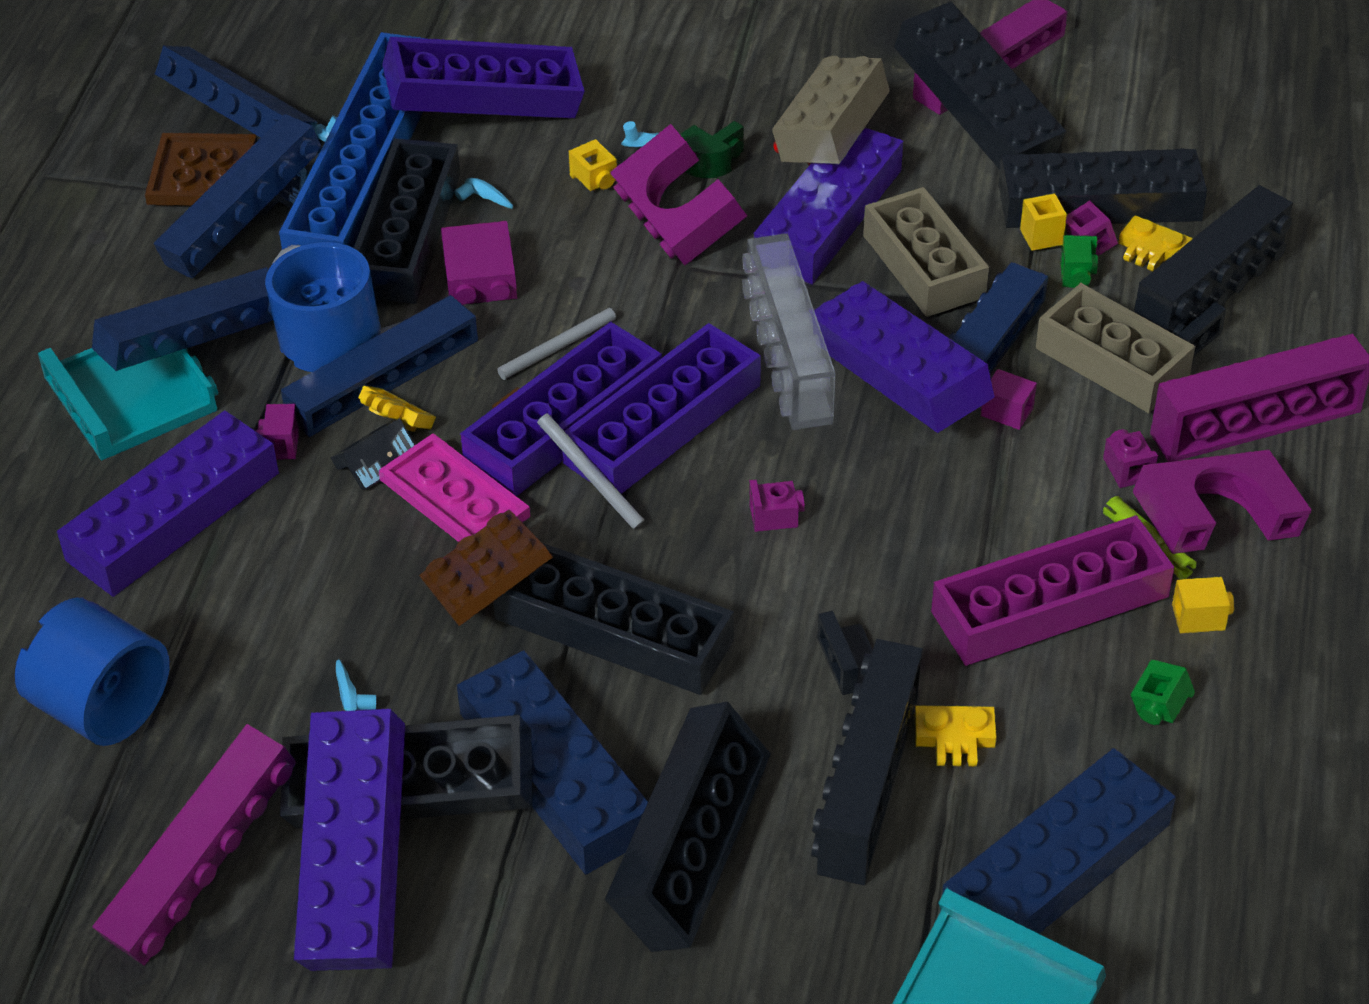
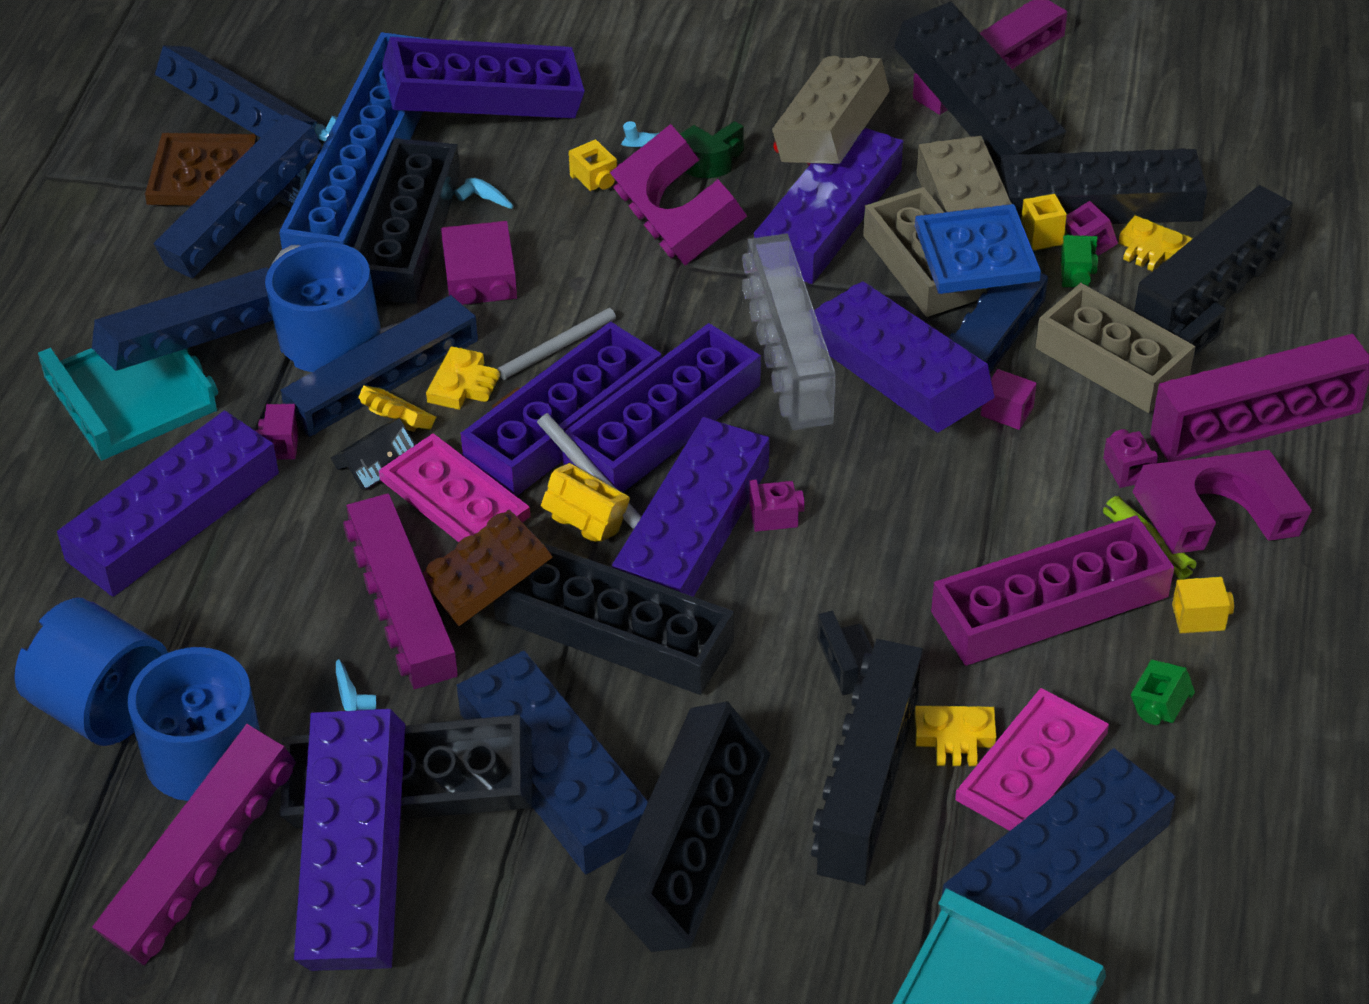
(188, 714): none -> blue brick
(400, 592): none -> magenta brick
(462, 378): none -> yellow hinge
(585, 502): none -> yellow brick
(695, 507): none -> dark purple brick
(960, 174): none -> dark tan brick
(977, 248): none -> blue plate
(1031, 760): none -> dark pink plate

